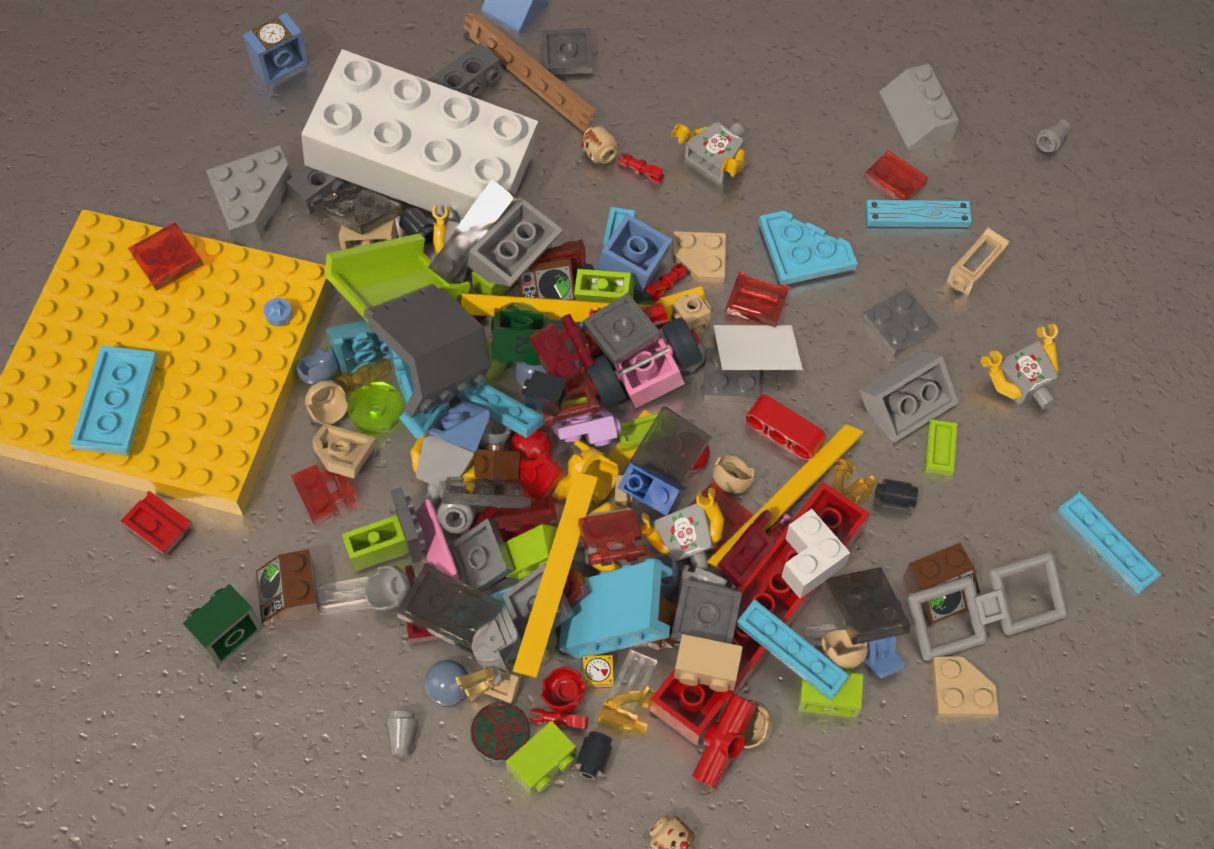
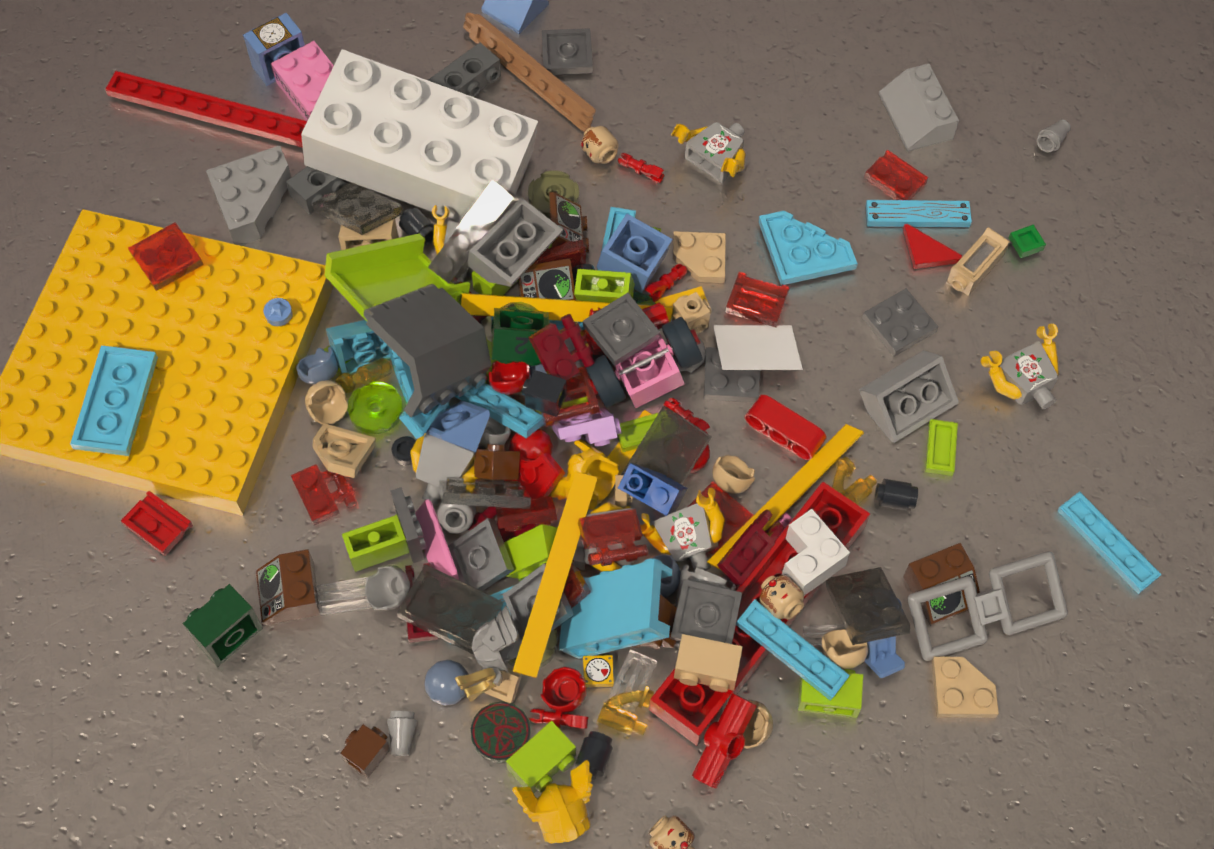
(206, 108): none -> red plate
(303, 76): none -> bright pink brick
(365, 749): none -> reddish brown brick
(401, 450): none -> black tile
(508, 378): none -> red hair
(549, 182): none -> olive plate
(560, 808): none -> yellow helmet
(569, 218): none -> slope
(675, 406): none -> red piece
(781, 597): none -> tan head
(927, 251): none -> red tile
(1027, 241): none -> green plate

